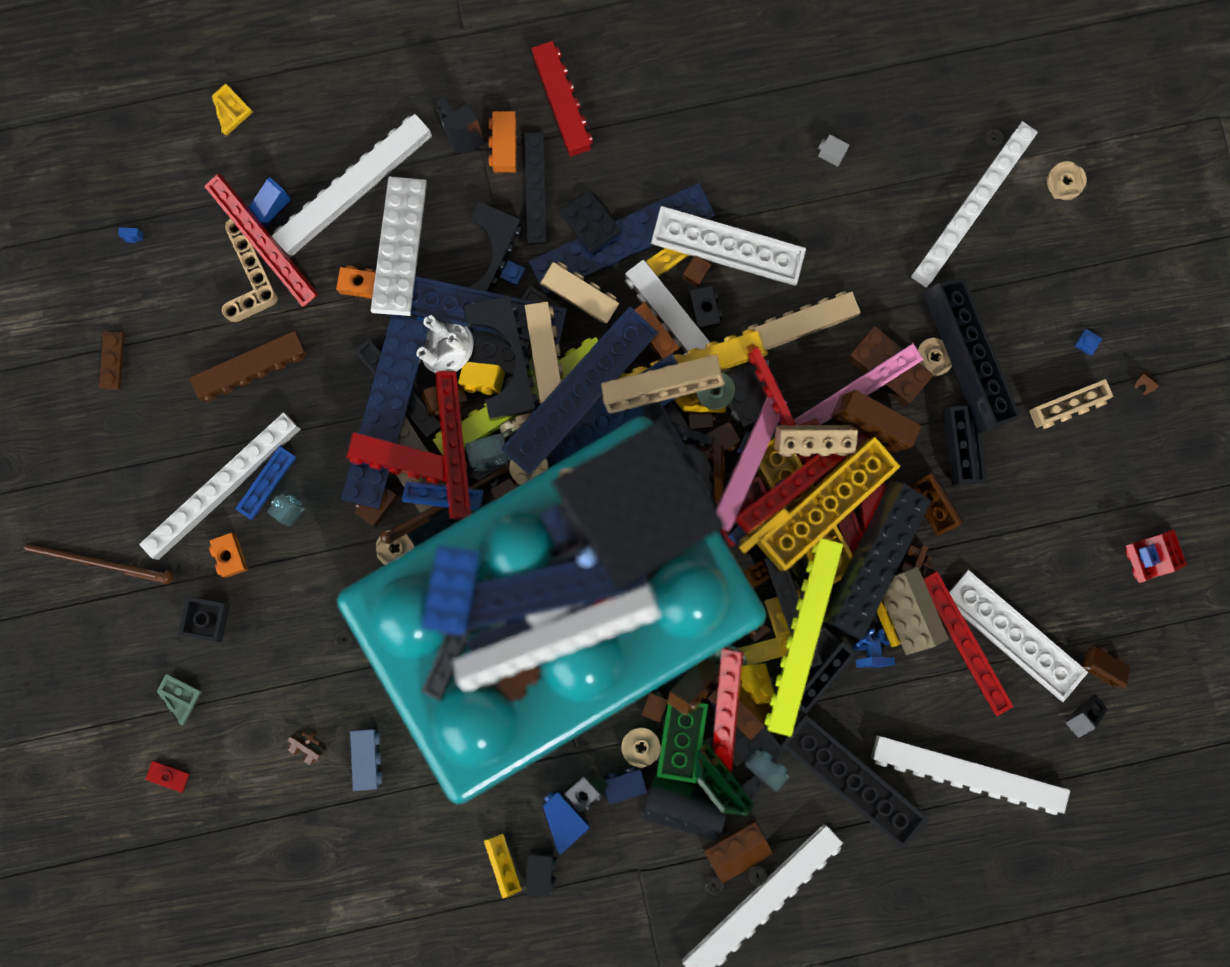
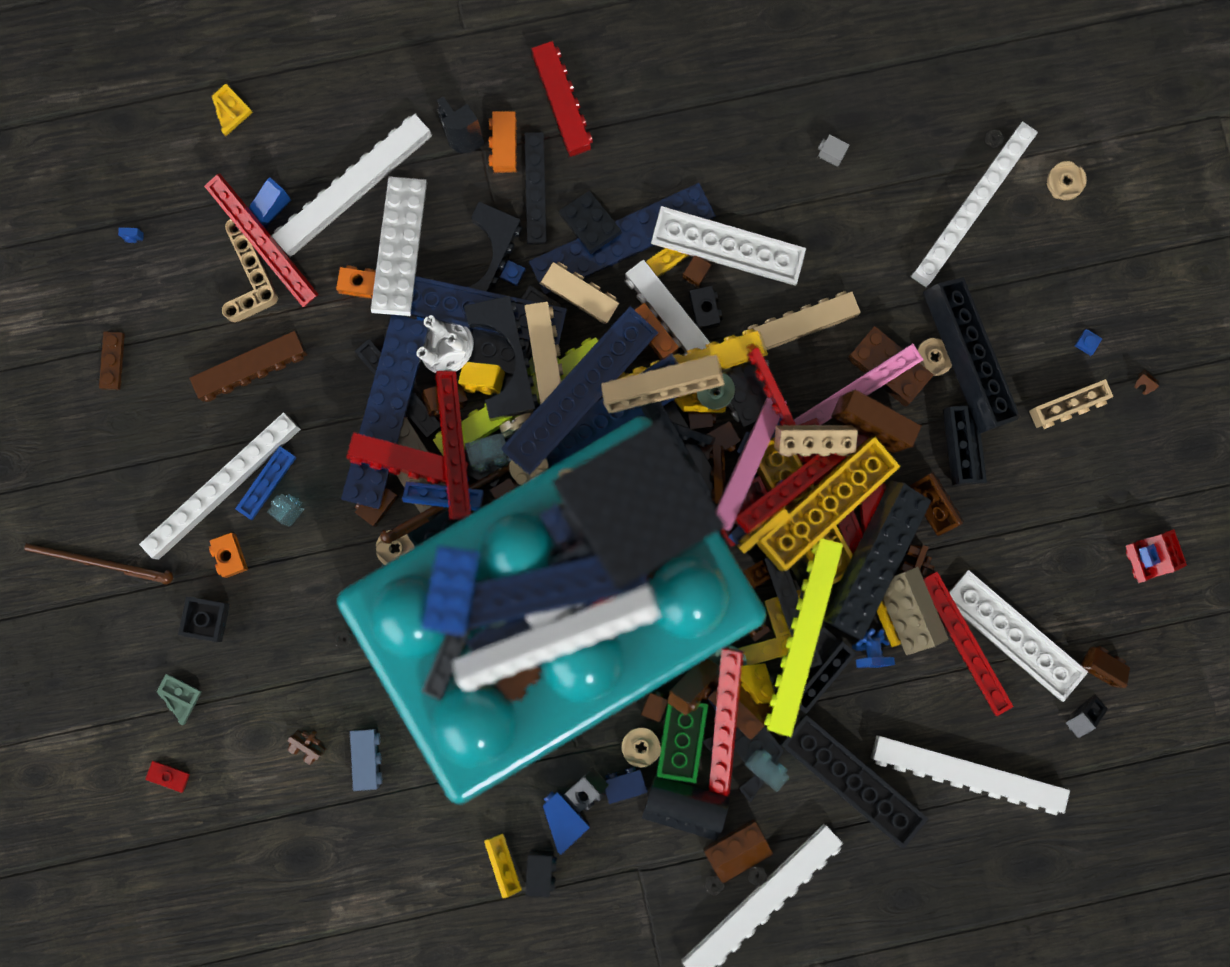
(586, 557): light blue plate -> none
(720, 783): dark green wedge -> none

